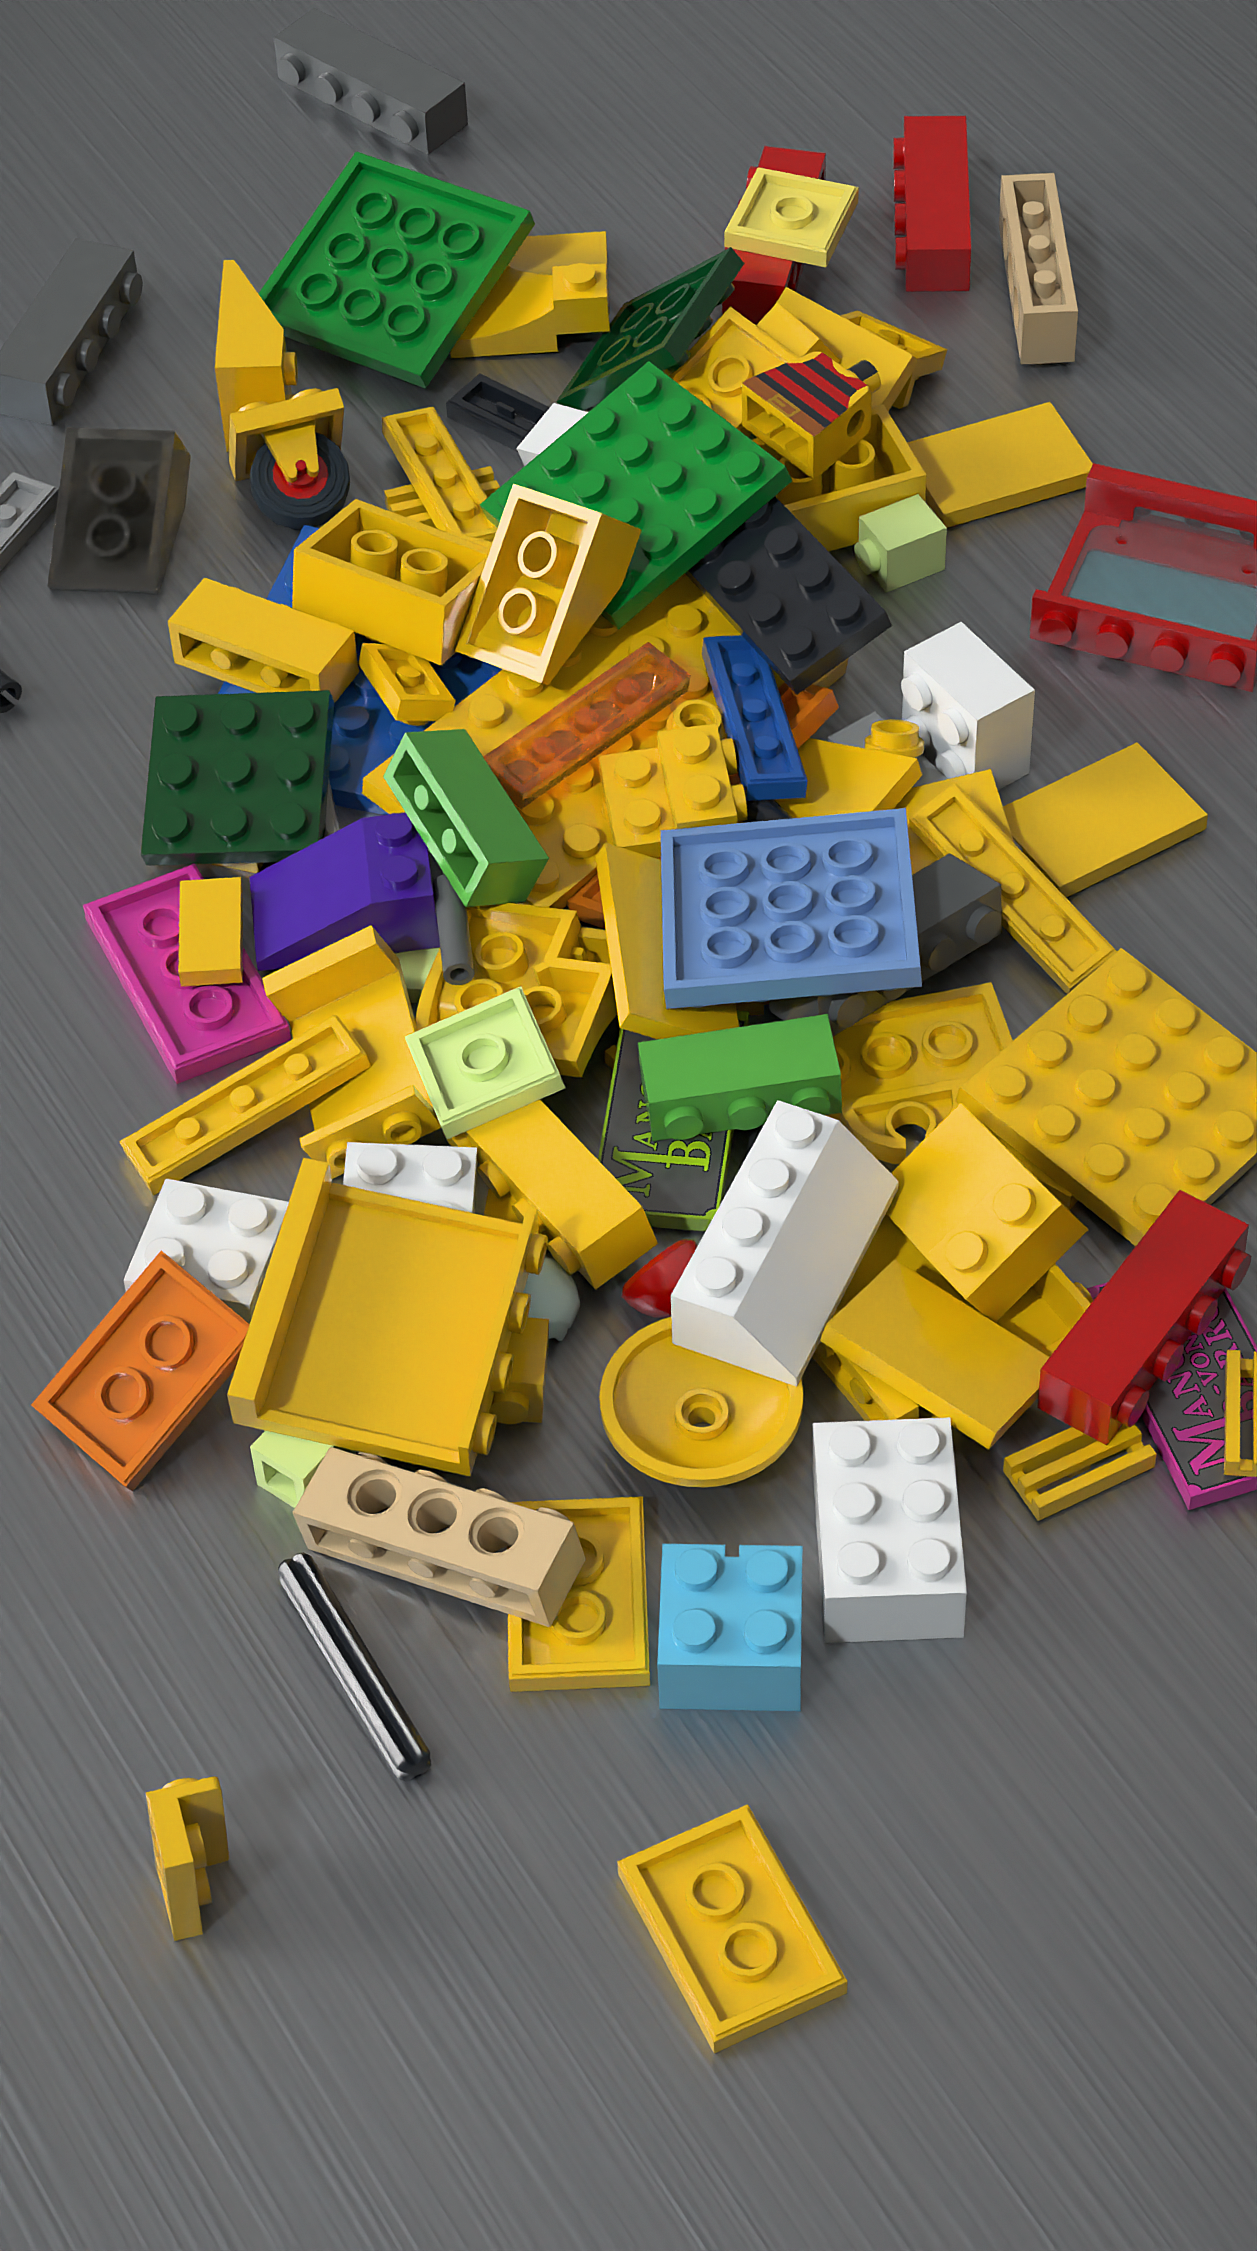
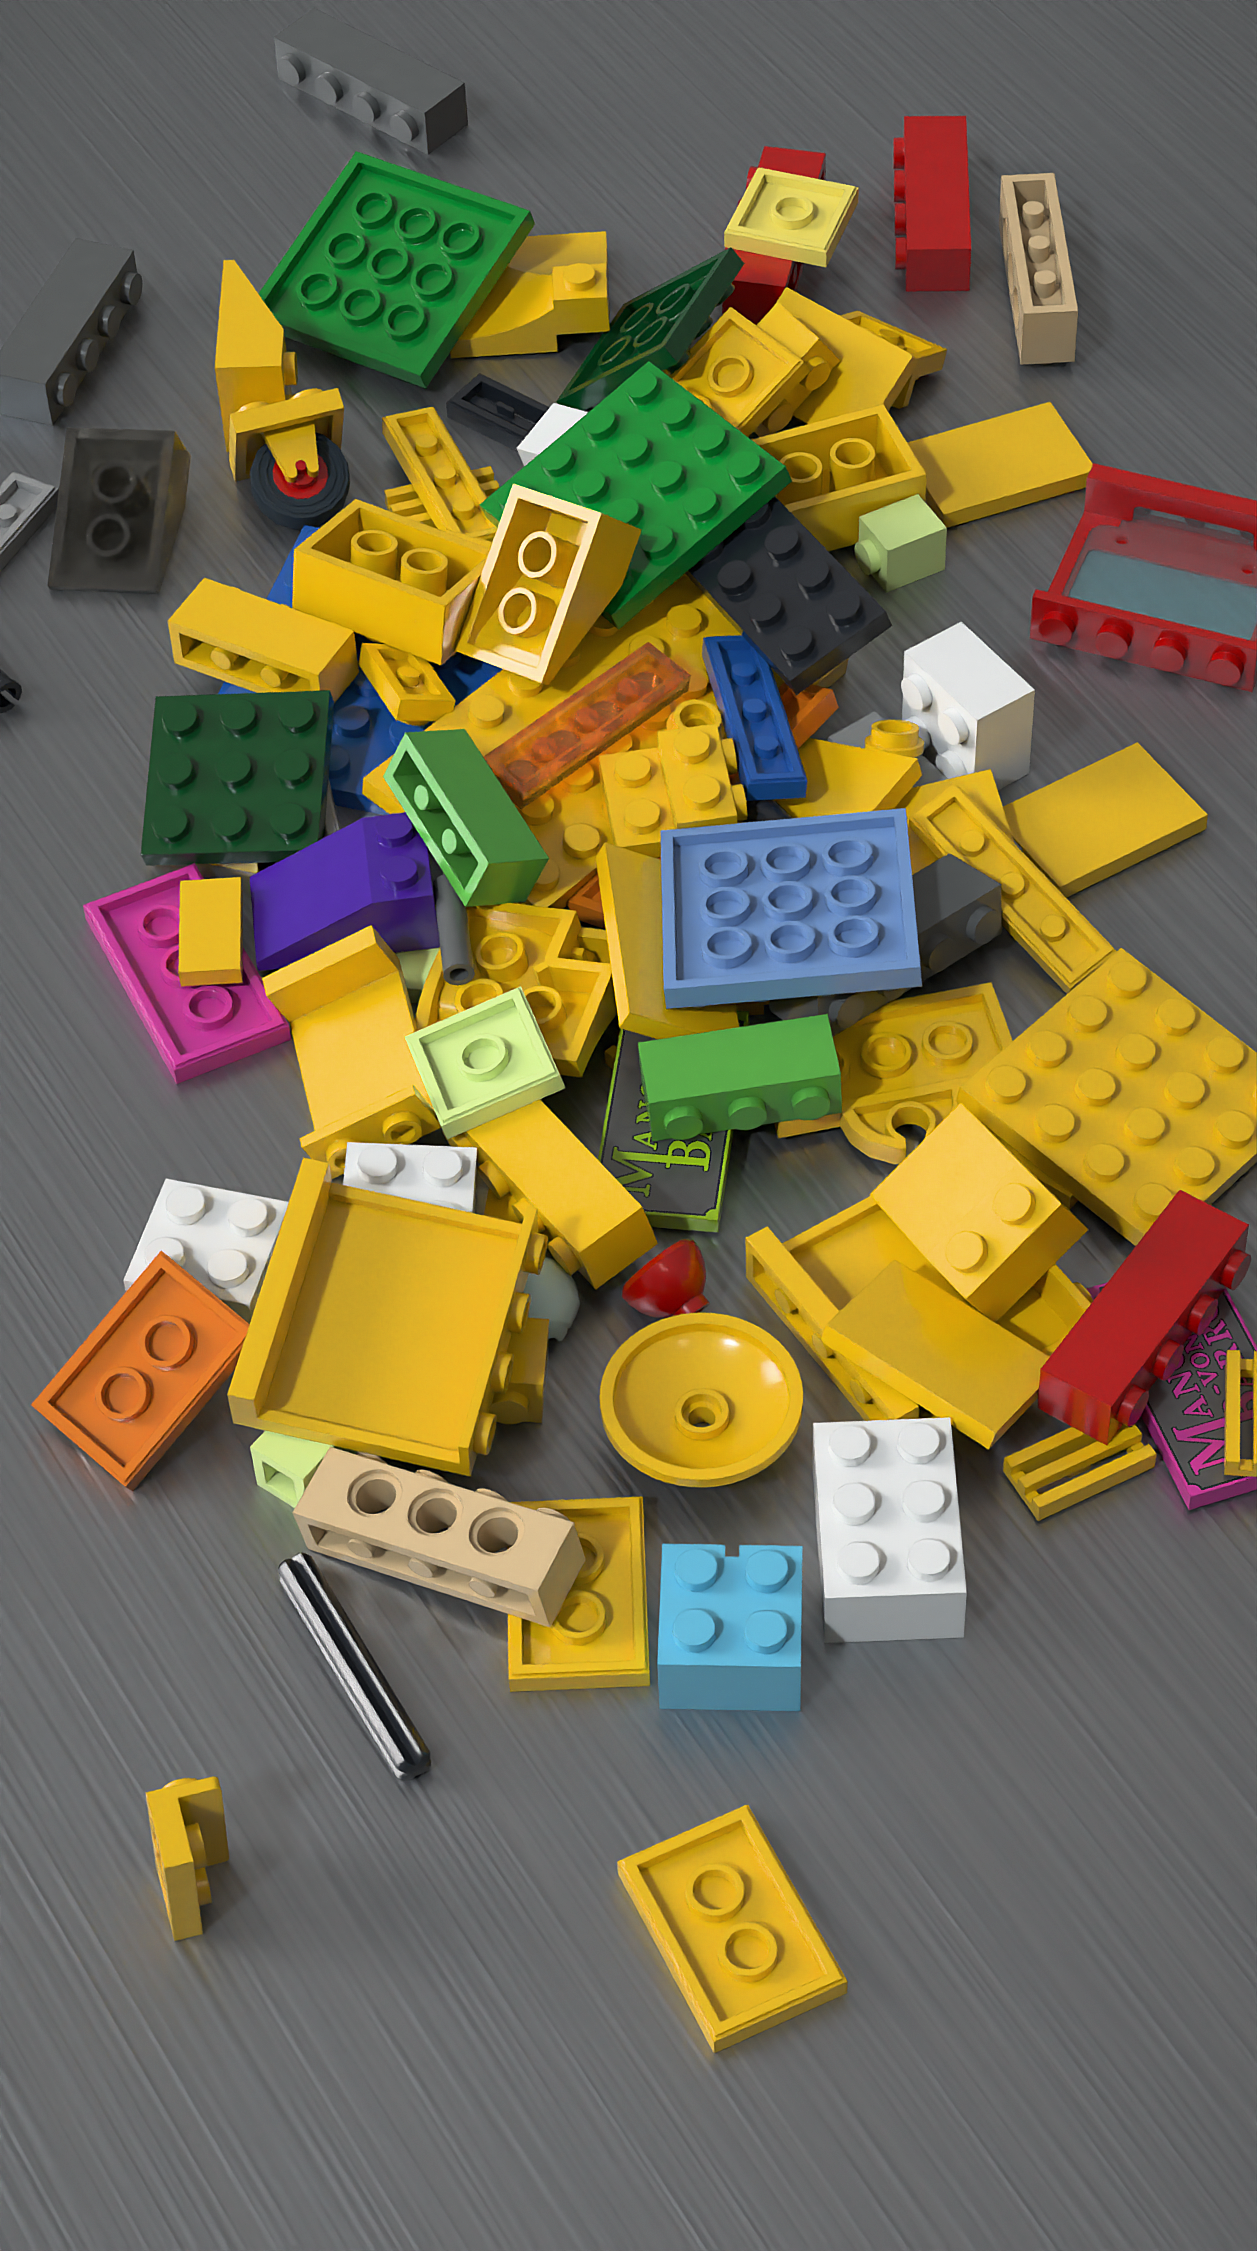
(245, 1103): yellow tile -> none
(782, 1246): white slope -> none
(810, 409): torso -> none

